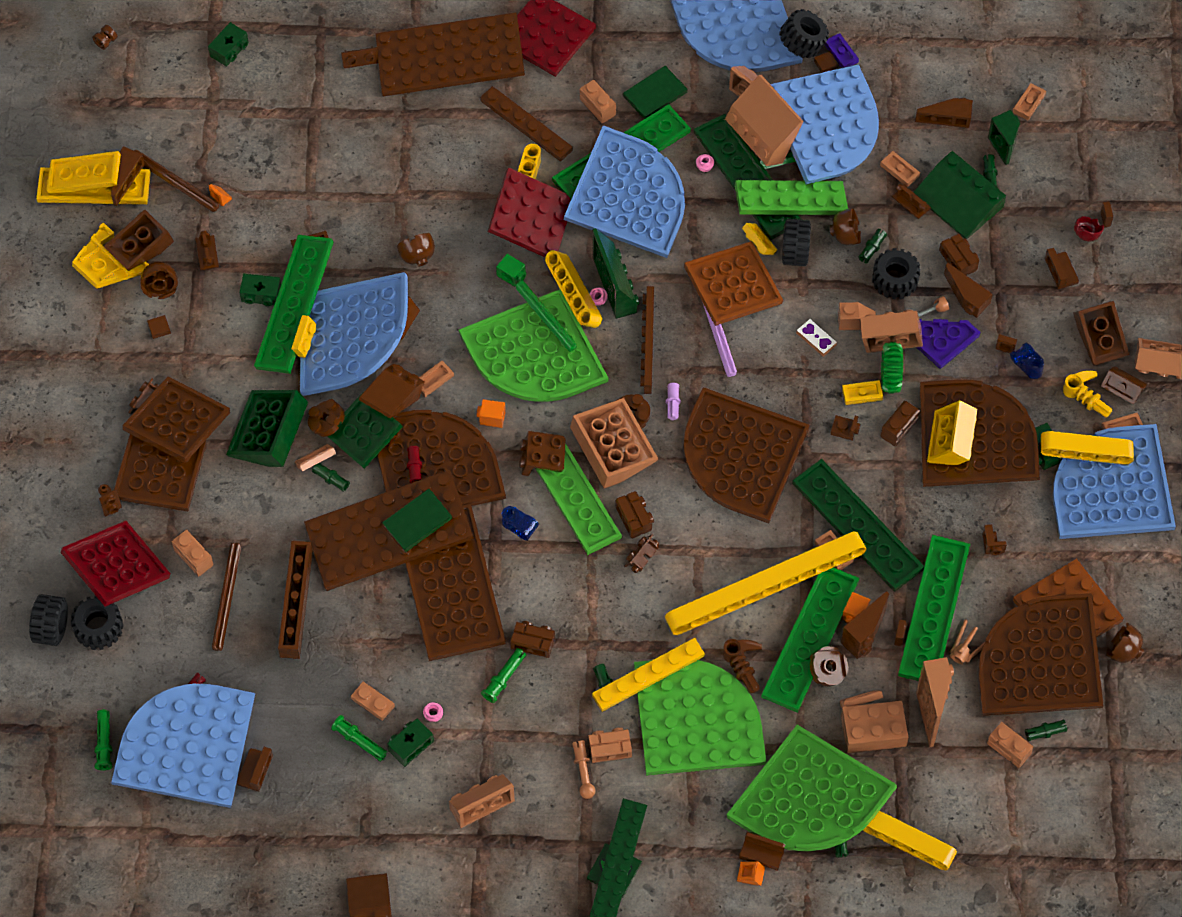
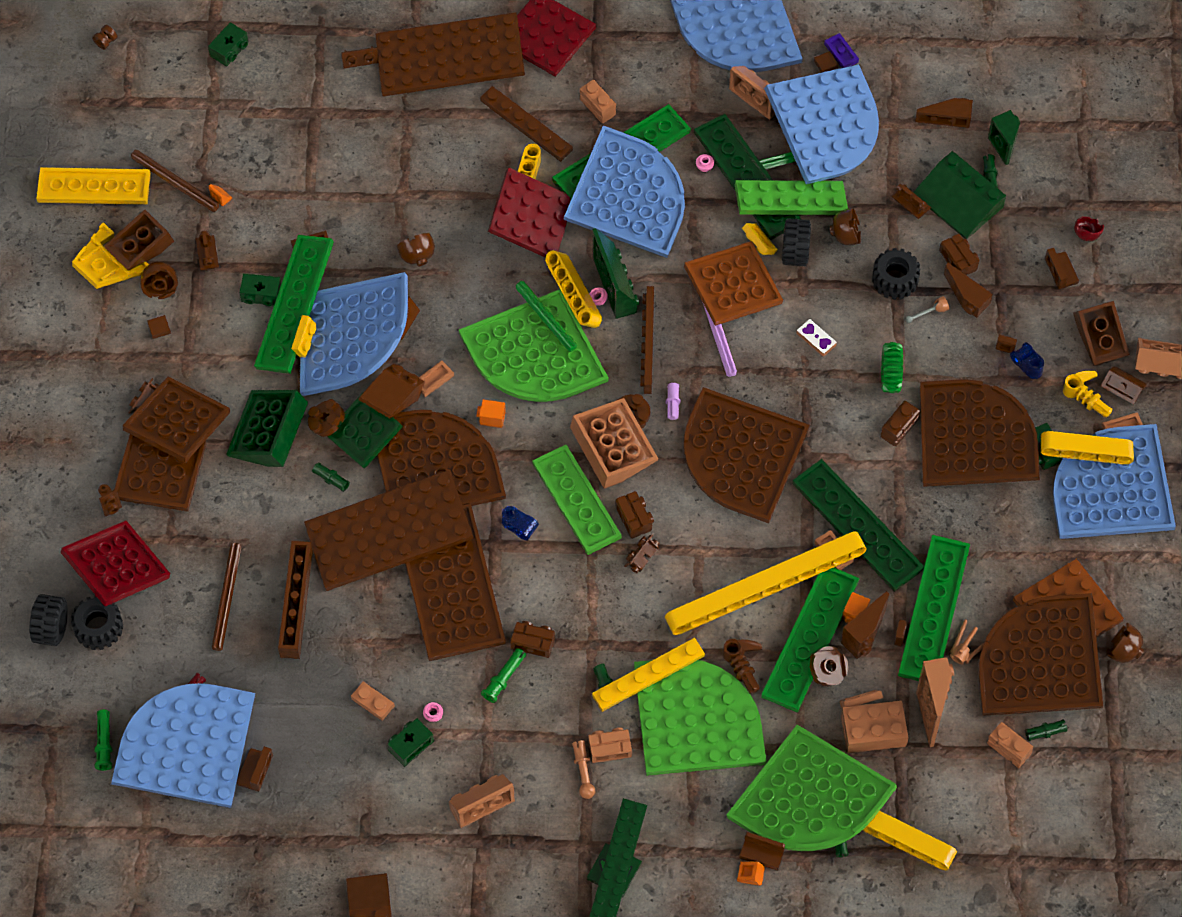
(83, 172): yellow tile -> none
(129, 167): reddish brown slope -> none
(192, 553): nougat brick -> none
(315, 457): nougat tile -> none
(352, 733): green pin -> none
(414, 464): dark red pin -> none
(417, 520): dark green tile -> none
(511, 270): green brick -> none
(542, 452): reddish brown bracket -> none
(655, 92): dark green tile -> none
(765, 121): nougat slope -> none
(804, 33): black tyre -> none
(845, 427): reddish brown bracket -> none
(850, 314): nougat slope -> none
(862, 392): yellow plate -> none
(872, 245): dark green pin -> none
(891, 327): nougat brick -> none
(900, 169): nougat plate -> none
(946, 339): dark purple plate -> none
(952, 434): yellow slope -> none
(990, 541): reddish brown bracket -> none
(1029, 101): nougat plate -> none
(1106, 214): reddish brown tile -> none

